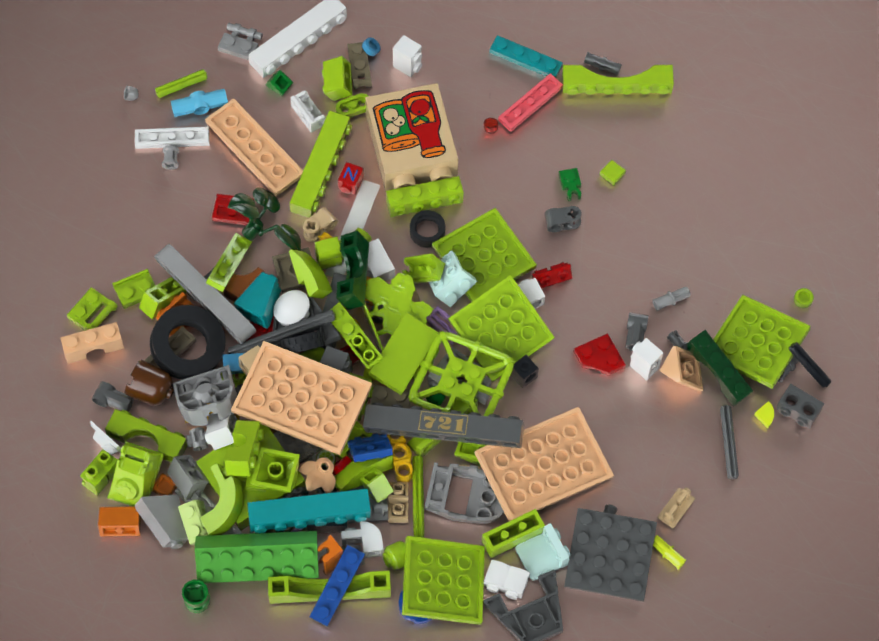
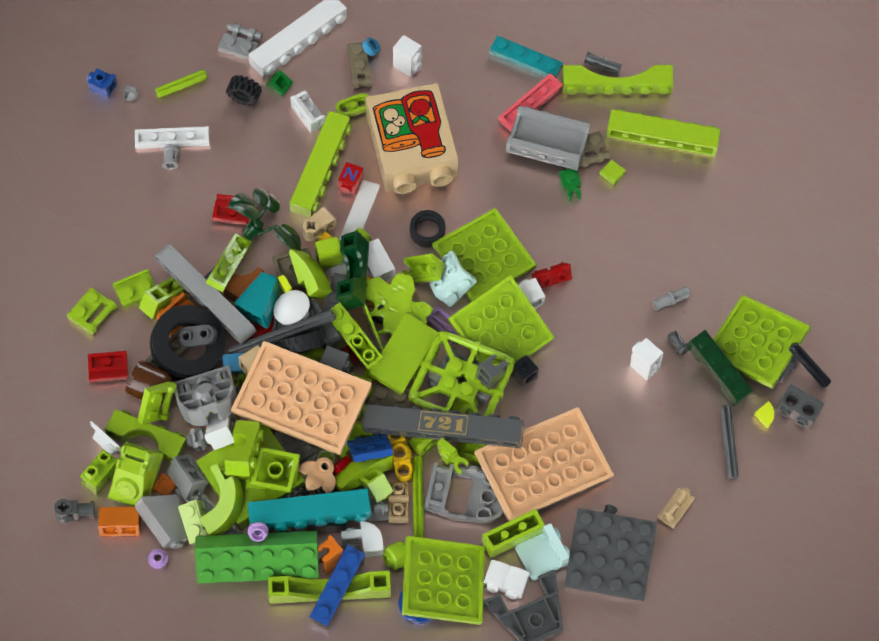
(73, 510): none -> dark grey connector
(102, 82): none -> blue brick
(102, 337): light nougat arch -> none
(107, 395): dark grey piece -> none
(108, 366): none -> red plate
(152, 400): none -> lime plate
(158, 564): none -> lavender plate
(196, 335): none -> dark grey plate
(196, 596): green wheel -> none
(199, 102): medium azure piece -> none
(243, 90): none -> black tyre
(254, 147): light nougat plate -> none
(258, 535): none -> lavender plate
(285, 285): none -> neon yellow tile
(337, 78): lime brick -> none
(424, 196): lime brick -> none
(436, 399): green tile -> none
(449, 455): none -> lime plate
(489, 374): none -> dark grey hinge
(490, 125): clear red hinge -> none
(548, 137): none -> light grey panel
(561, 218): dark grey piece -> none
(594, 144): none -> dark tan plate
(600, 355): red plate -> none
(636, 327): dark grey piece -> none
(663, 132): none -> lime brick
(668, 552): neon yellow axle -> none
(683, 368): light nougat slope -> none
(803, 298): lime tile -> none

